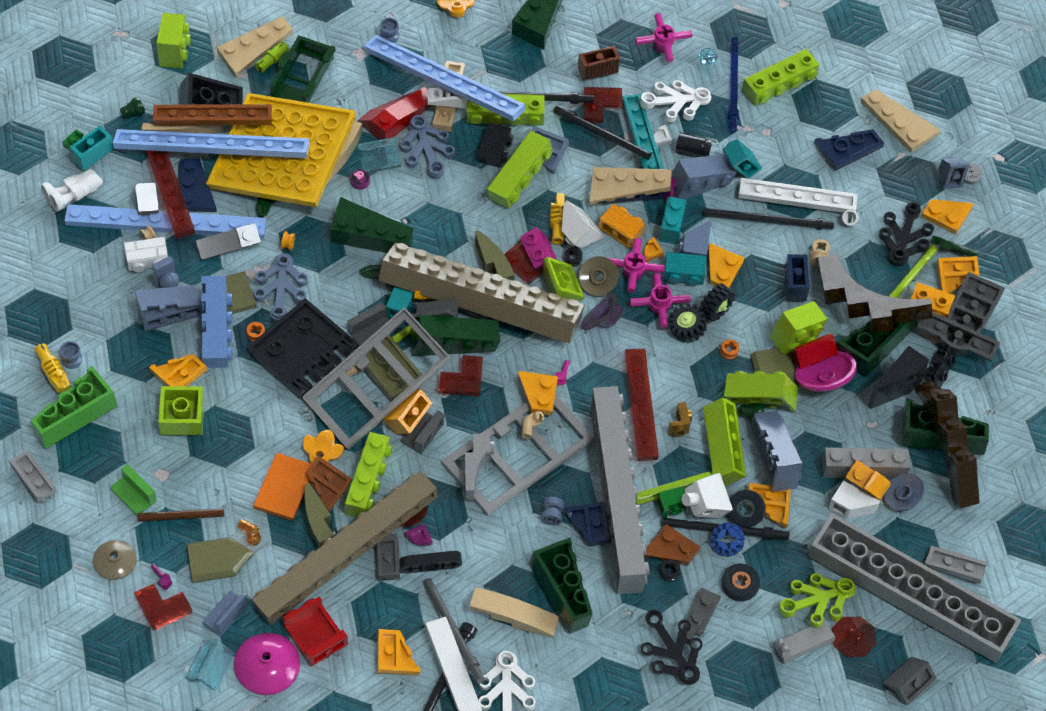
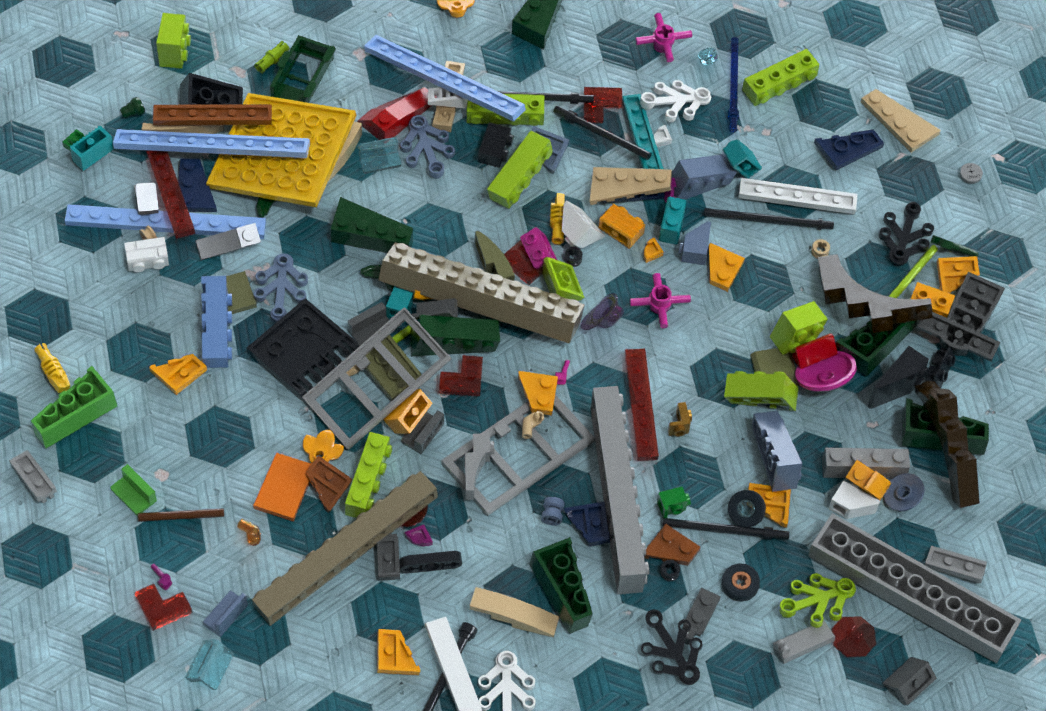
(70, 354): sand blue wheel -> none
(73, 189): white piece -> none
(114, 568): dark tan dish -> none
(165, 273): sand blue tile -> none
(168, 305): sand blue wedge -> none
(181, 410): lime brick -> none
(216, 558): olive tile -> none
(249, 47): tan wing -> none
(258, 327): orange bush -> none
(269, 675): dark pink dish -> none
(288, 241): light orange bush -> none
(314, 631): red panel -> none
(317, 517): olive slope -> none
(360, 179): tile -> none
(389, 29): sand blue wheel -> none
(470, 661): dark grey bar -> none
(590, 271): dark tan dish -> none
(598, 63): copper brick -> none
(635, 265): dark pink bar -> none
(652, 494): lime axle -> none
(685, 268): teal brick -> none
(687, 322): black wheel -> none
(693, 145): black piece -> none
(708, 497): white torso -> none
(717, 302): black wheel -> none
(721, 547): blue gear -> none
(724, 440): lime brick -> none
(729, 343): orange bush -> none
(749, 410): dark green piece -> none
(796, 277): dark blue brick -> none
(814, 257): tan bush -> none
(854, 218): white hinge -> none
(947, 214): light orange wing -> none
(953, 172): sand blue slope -> none

